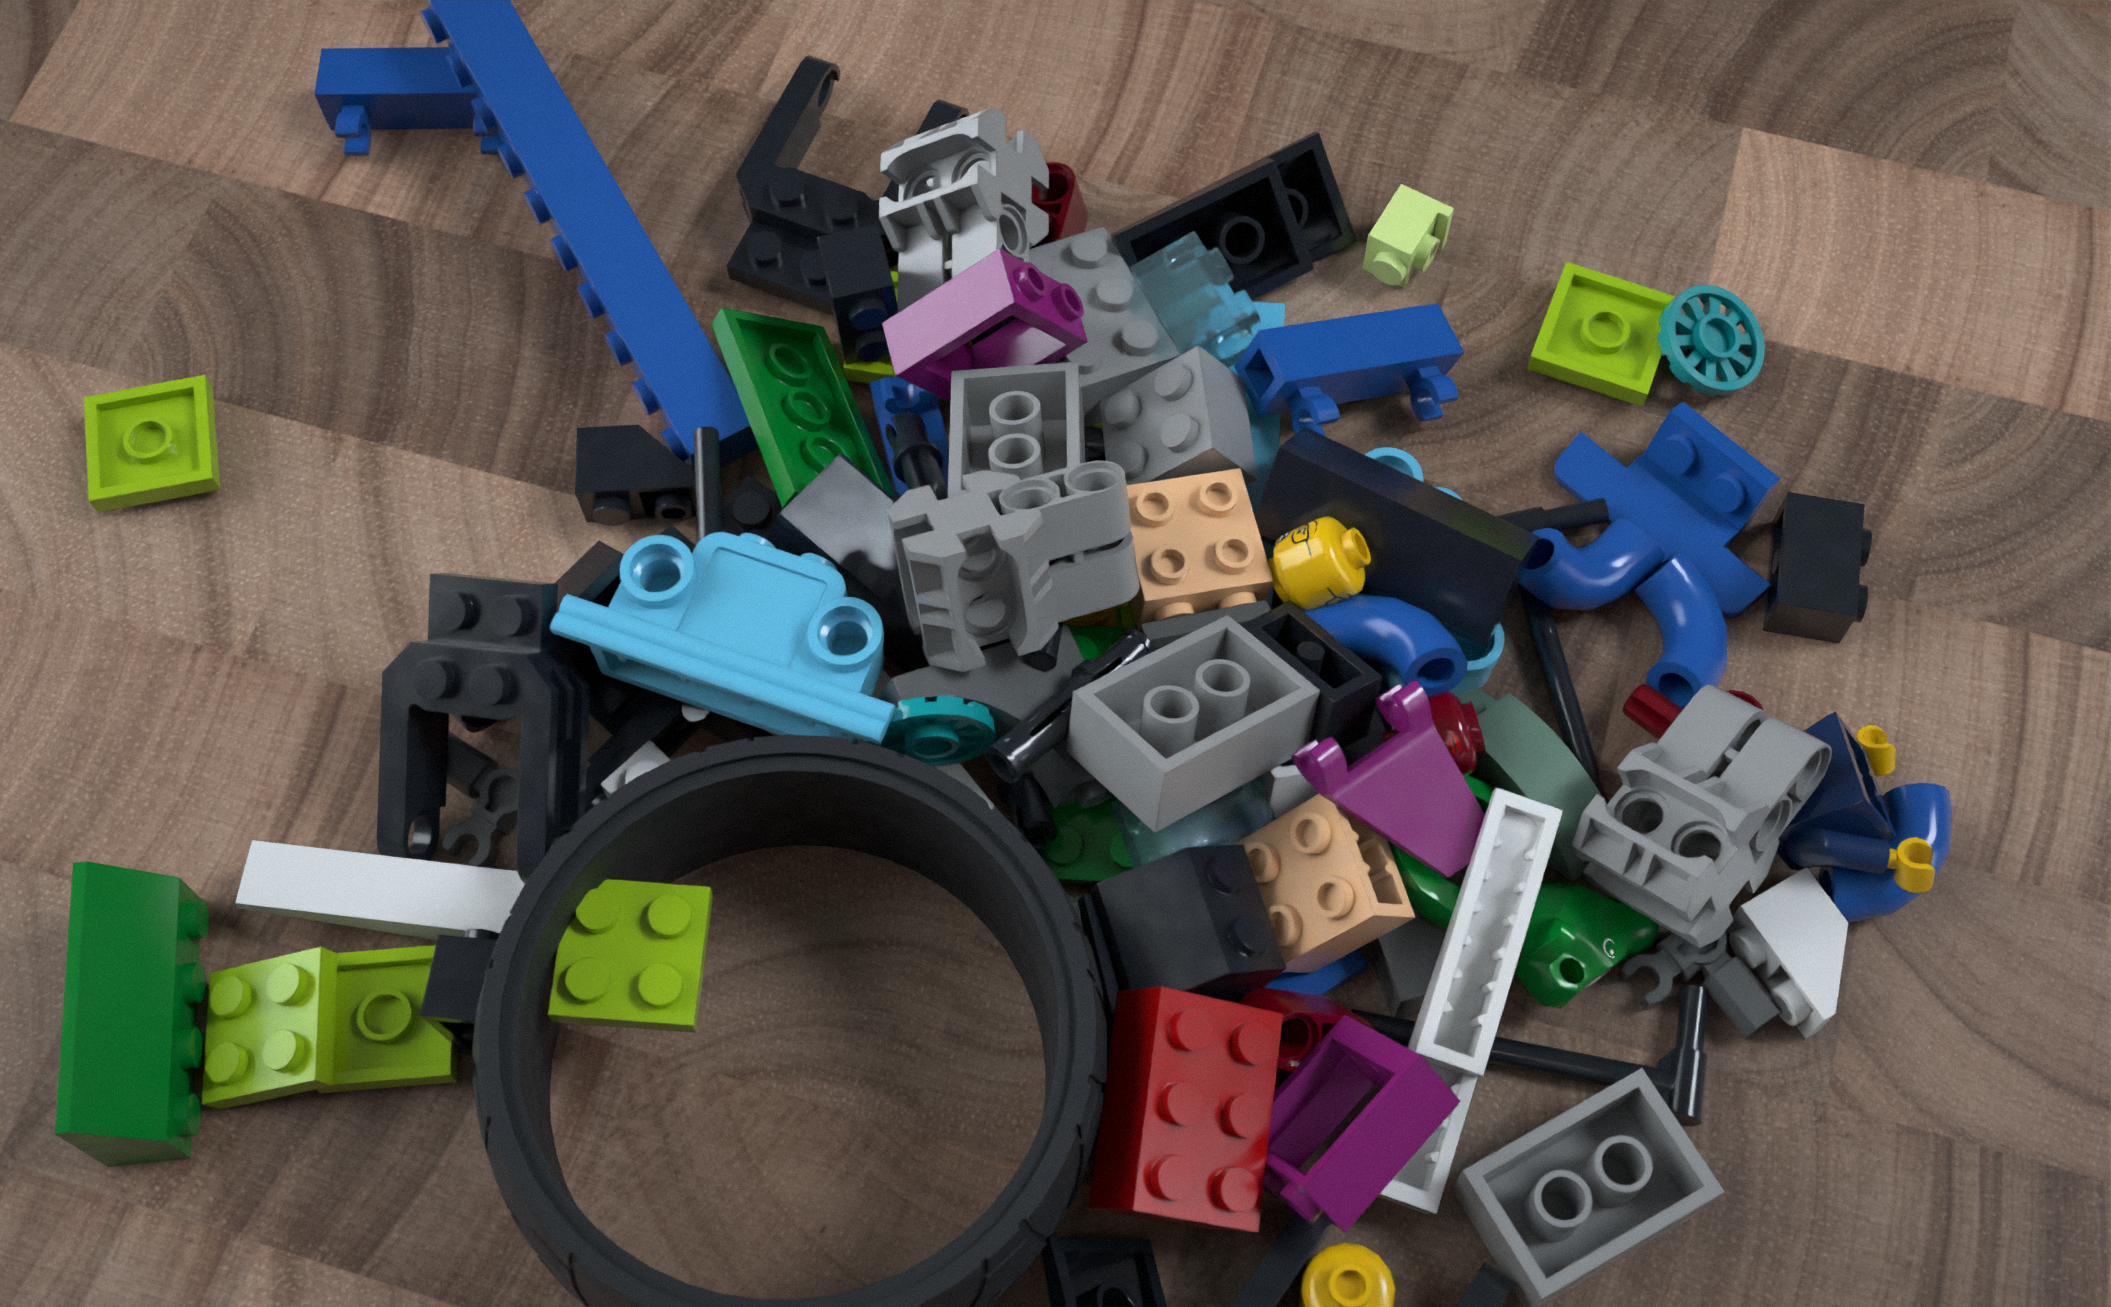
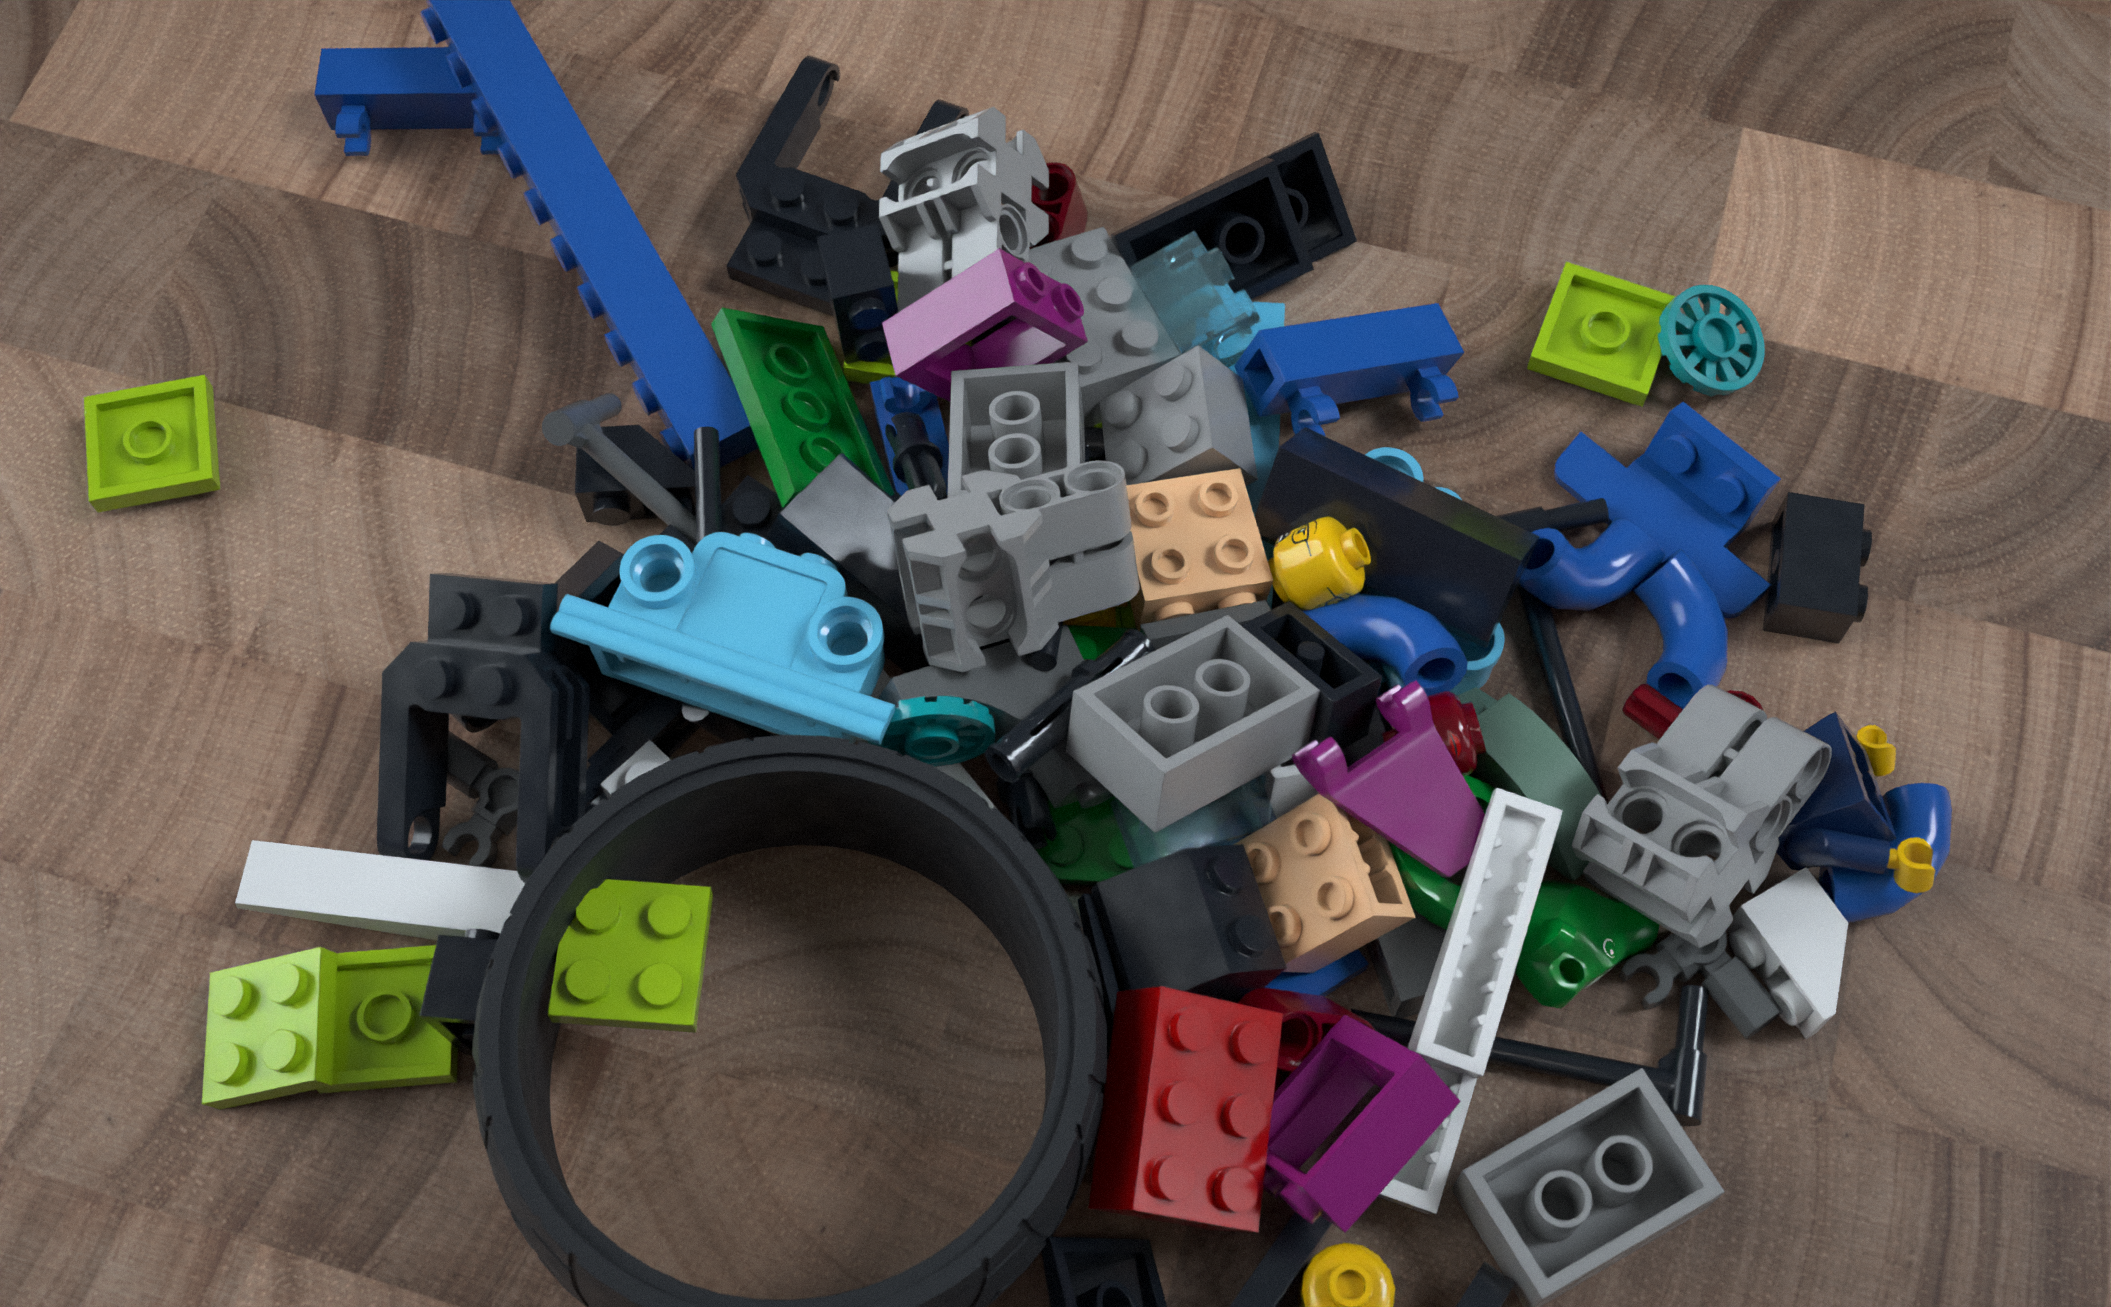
(131, 1016): green slope -> none
(580, 427): none -> dark grey bar
(1406, 236): yellowish green brick -> none

